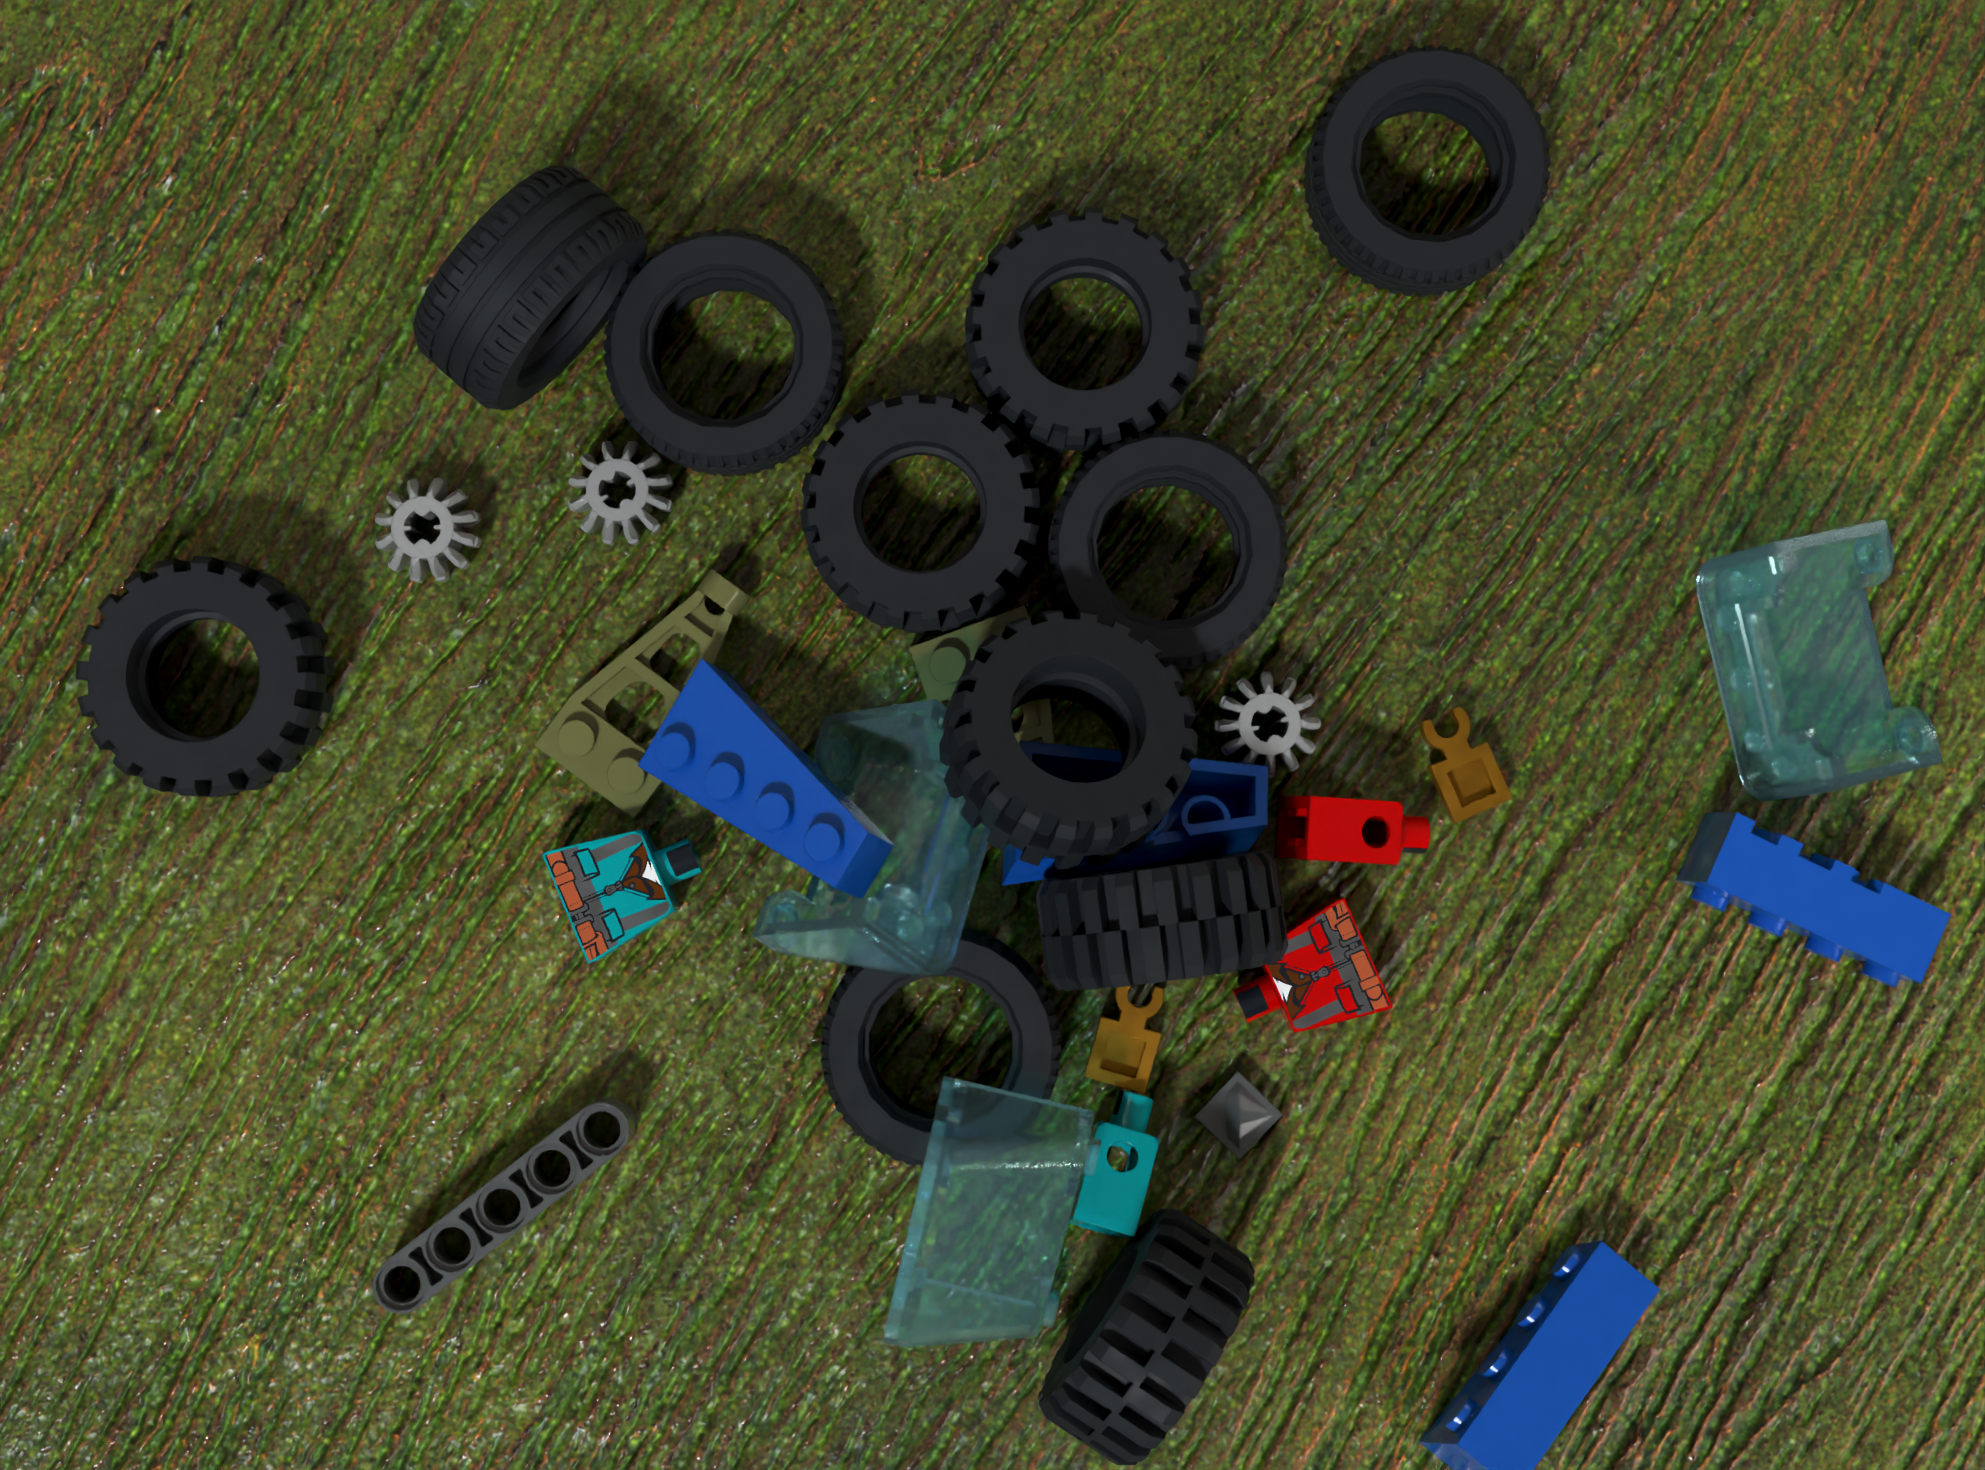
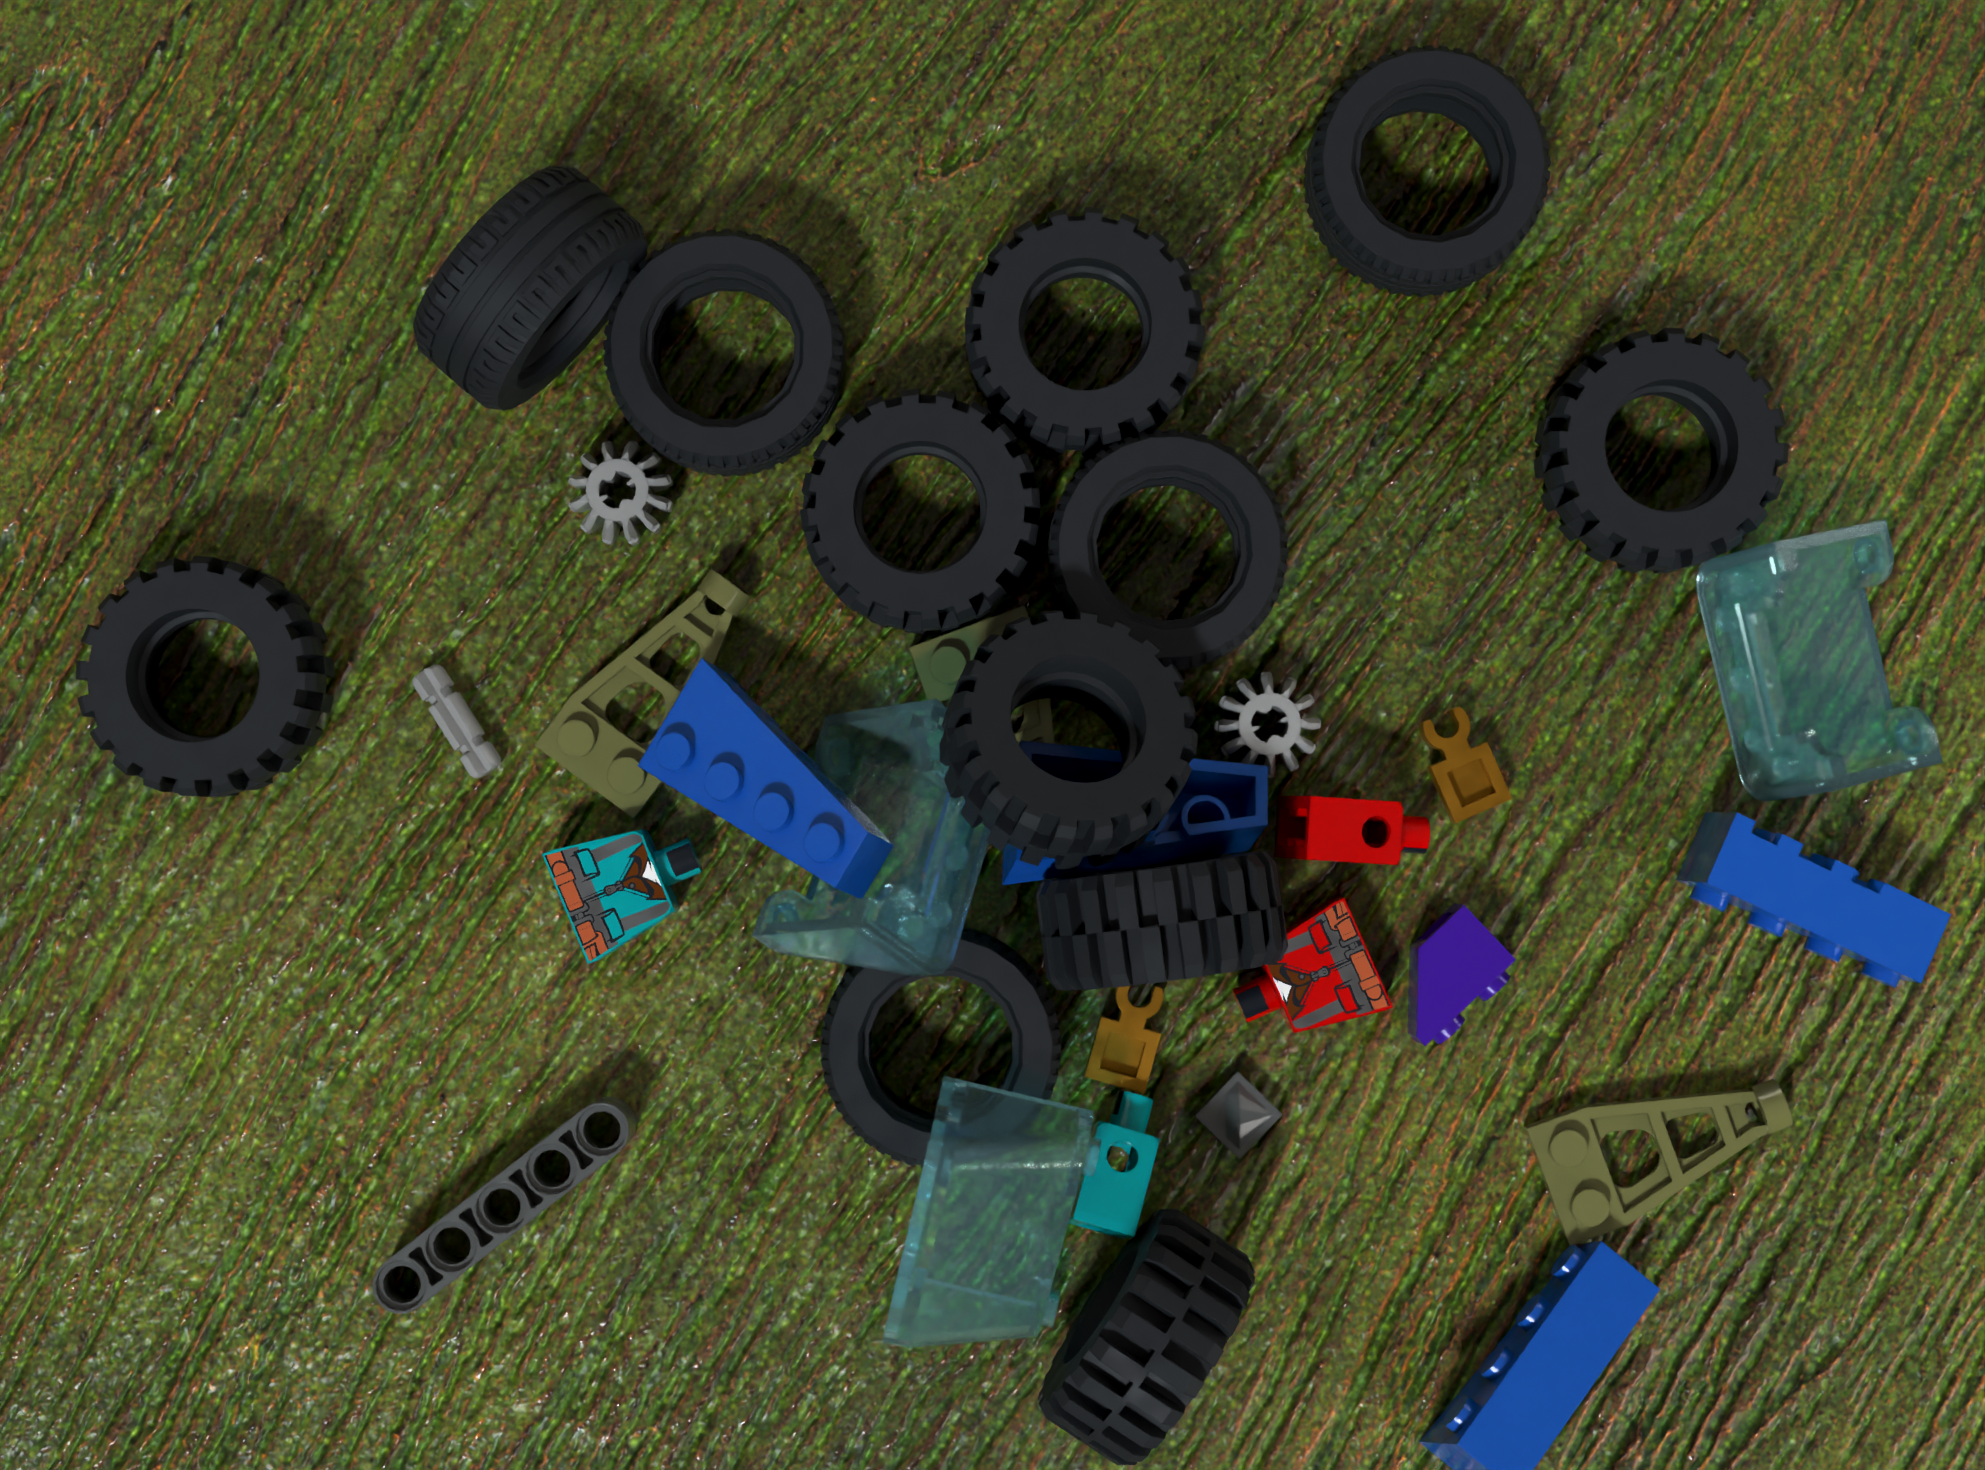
(422, 553): light grey gear -> none
(456, 721): none -> light grey axle
(1448, 970): none -> dark purple slope
(1579, 1178): none -> olive plate
(1728, 408): none -> black tyre

